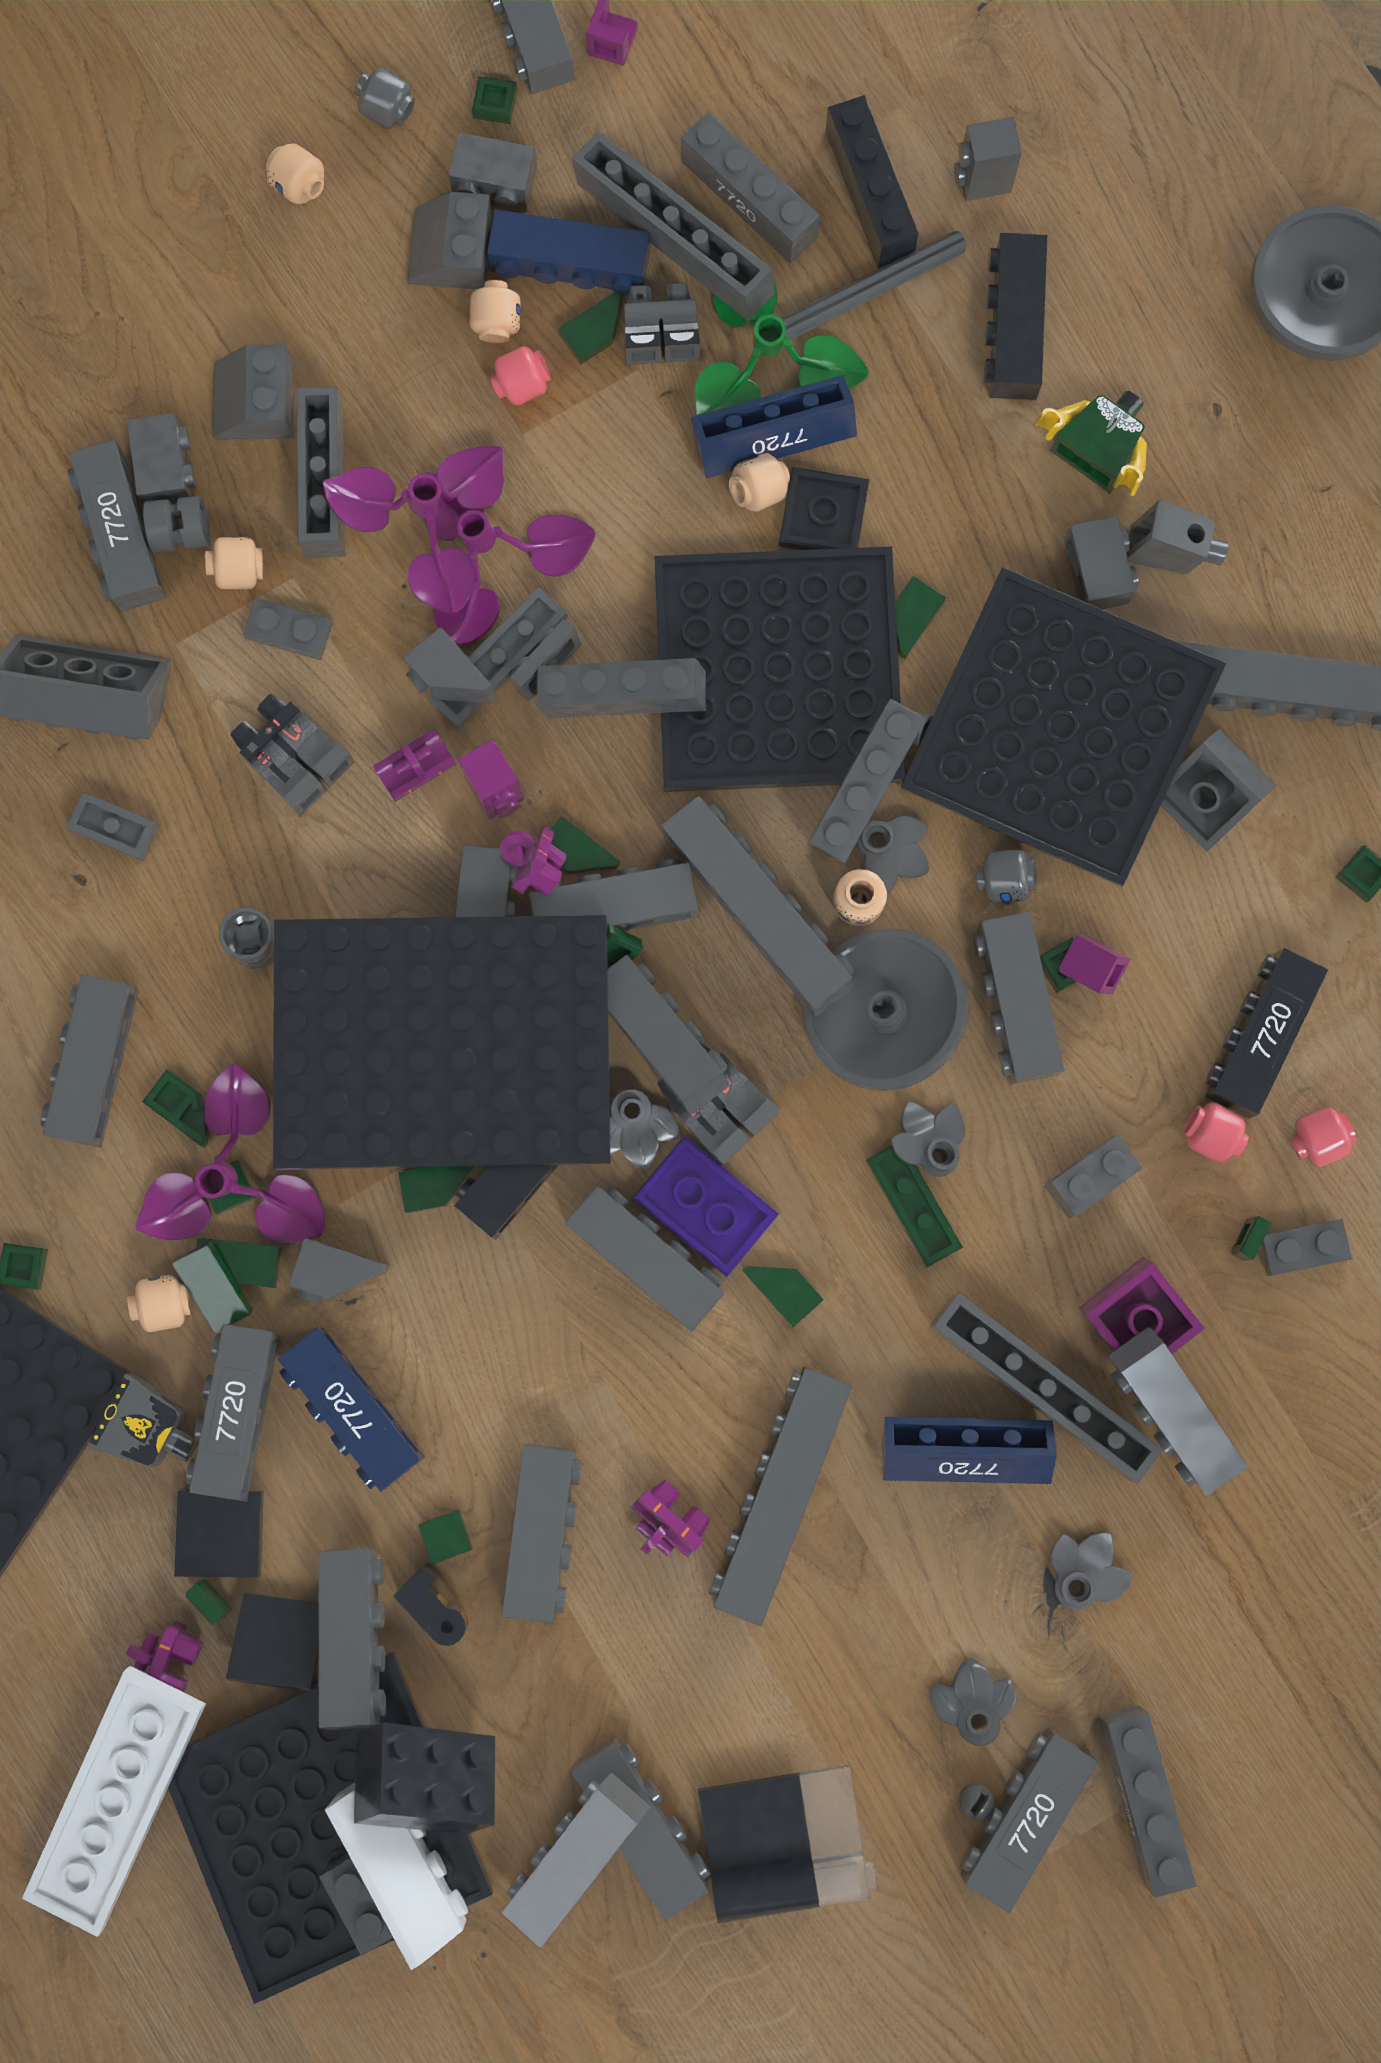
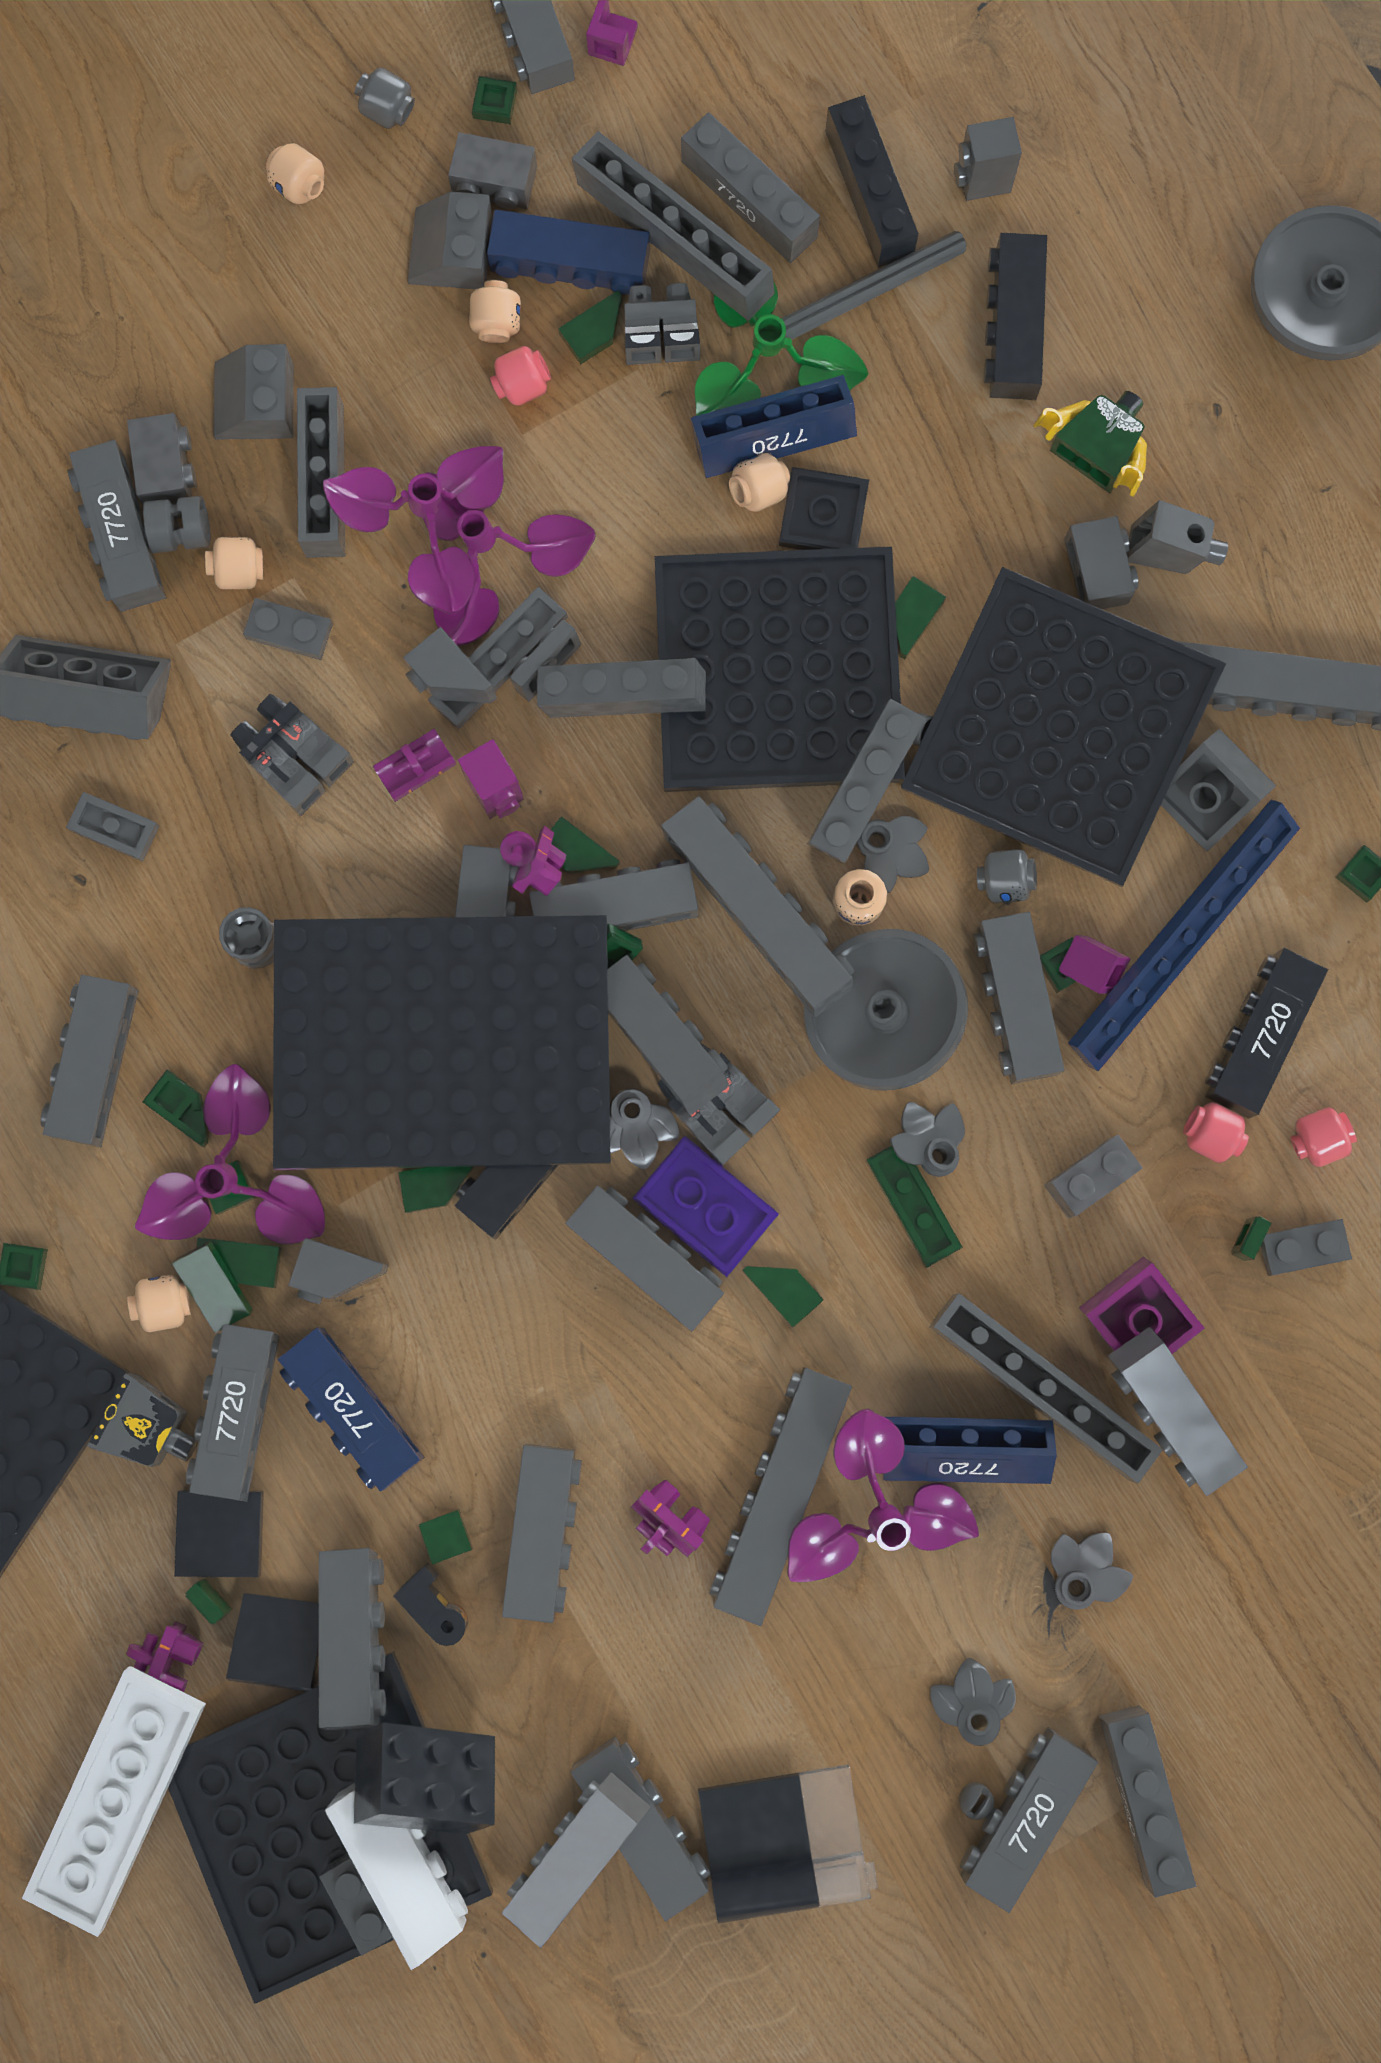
(934, 1522): none -> magenta plant
(1184, 935): none -> dark blue plate

